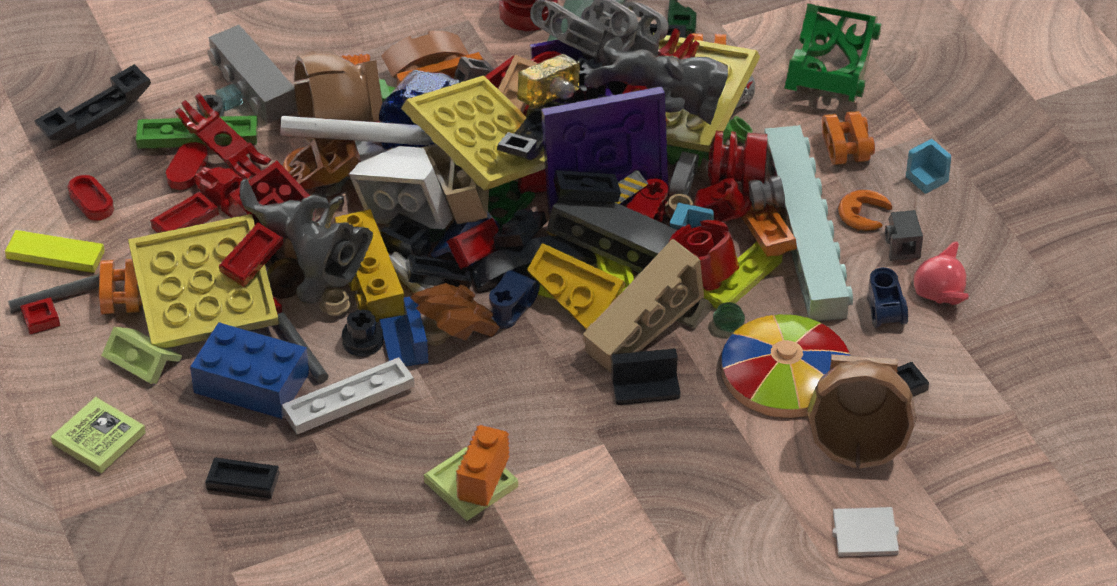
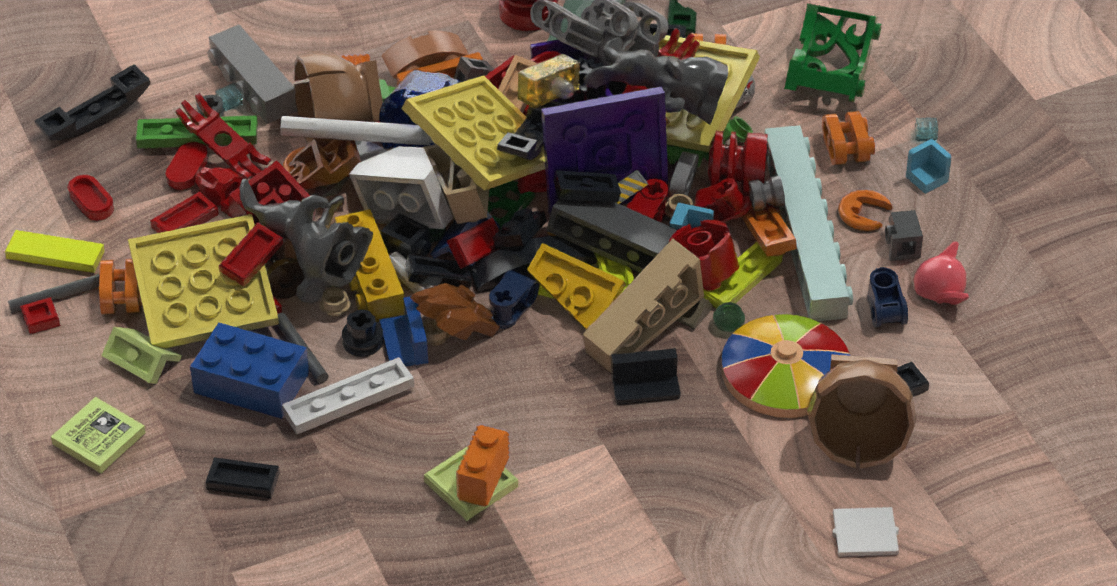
(926, 129): none -> clear light blue piece

